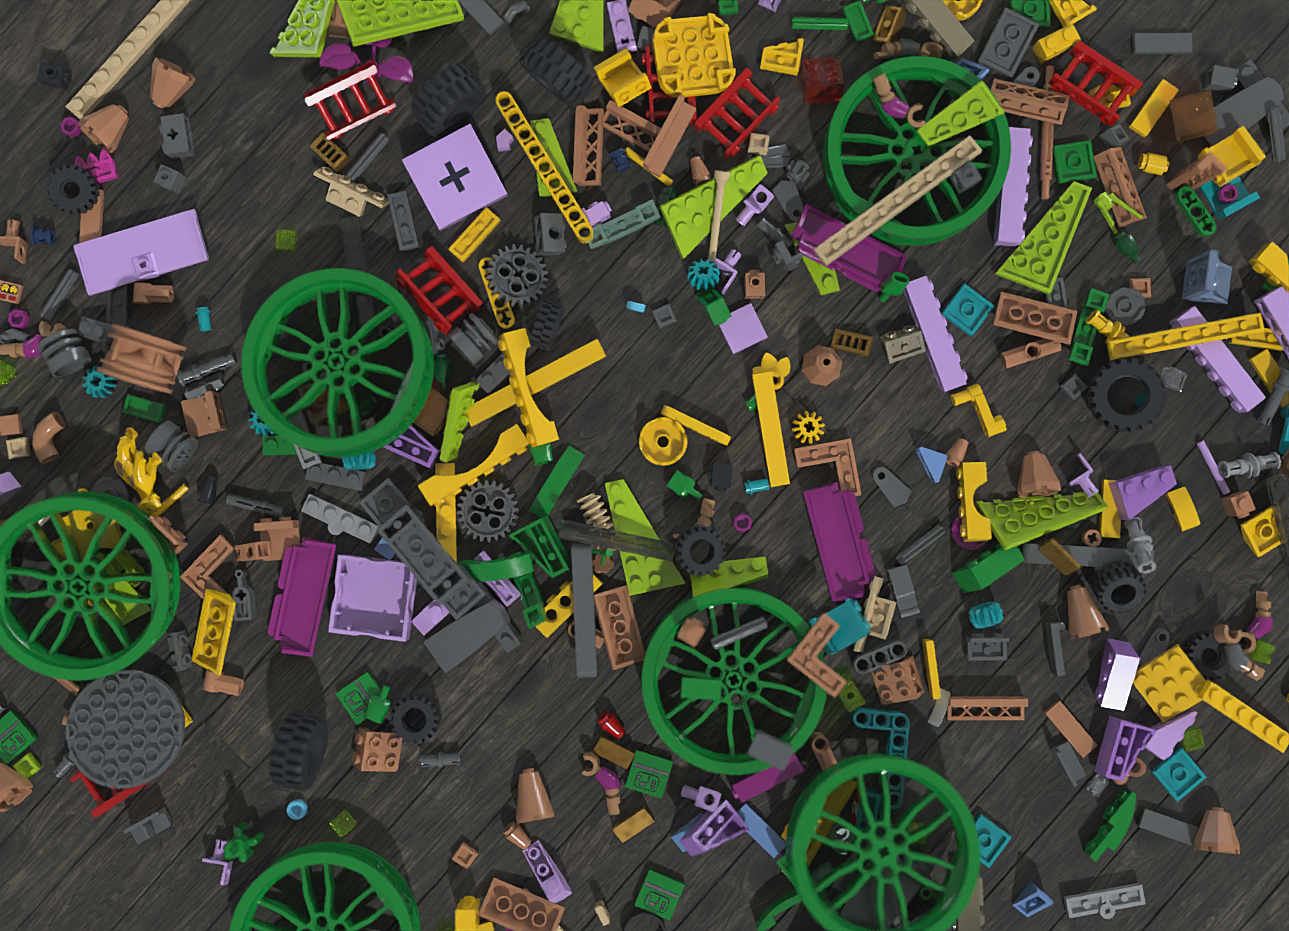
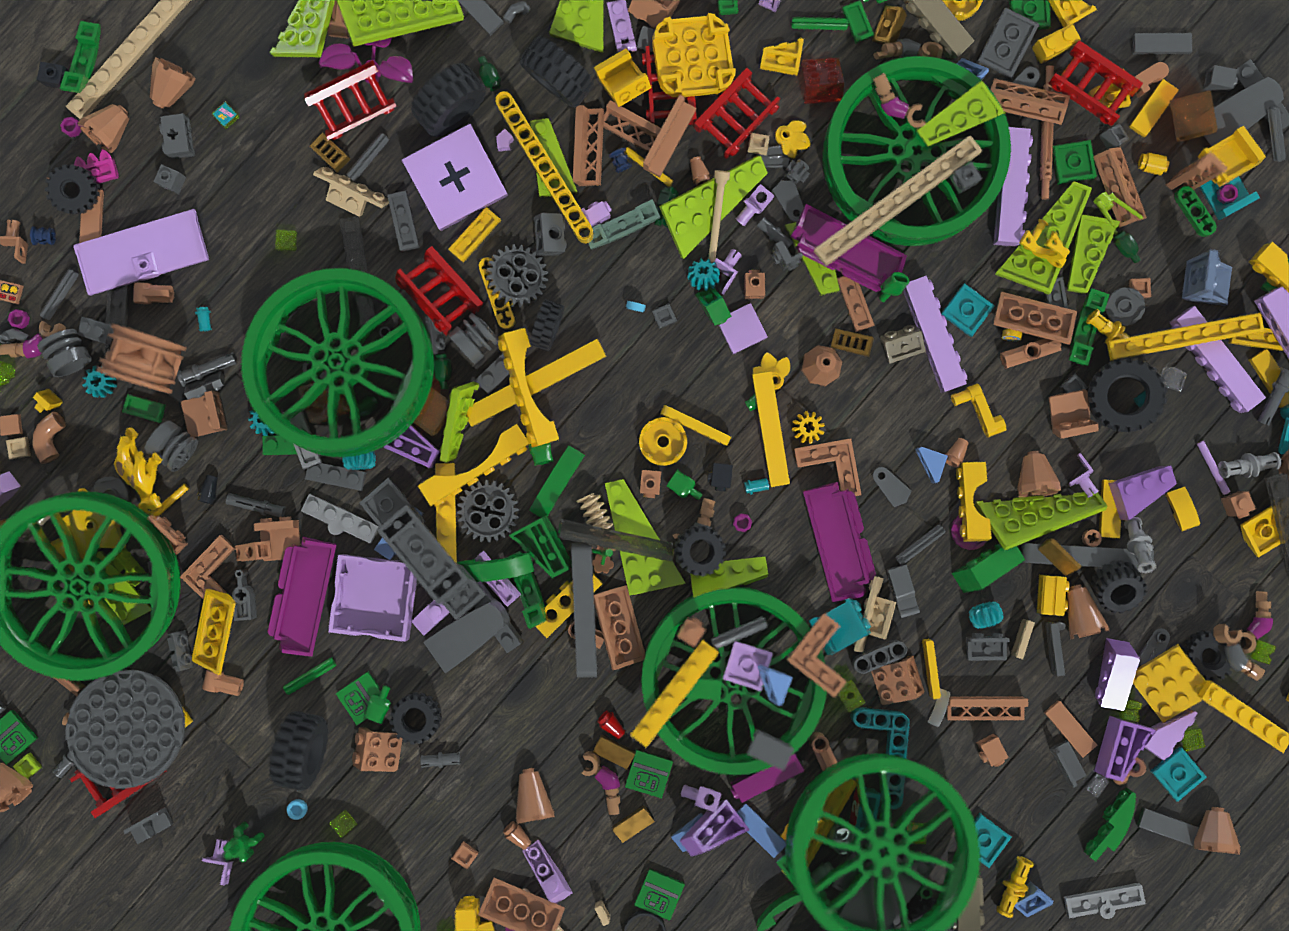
(46, 400): none -> yellow tile
(84, 58): none -> green slope
(225, 115): none -> tile
(309, 676): none -> green axle
(489, 74): none -> dark green plant
(650, 483): none -> nougat brick
(674, 693): none -> yellow plate
(743, 665): none -> lavender tile
(775, 683): none -> medium blue slope
(795, 138): none -> yellow plate
(855, 304): none -> nougat tile
(992, 751): none -> nougat brick
(1011, 335): none -> yellow tile
(1015, 887): none -> yellow piece
(1022, 638): none -> tan tile
(1052, 595): none -> yellow brick
(1055, 255): none -> yellow piece
(1071, 414): none -> nougat bracket
(1090, 246): none -> lime wing
(1131, 715): none -> clear neon green wheel
(1151, 75): none -> nougat leg

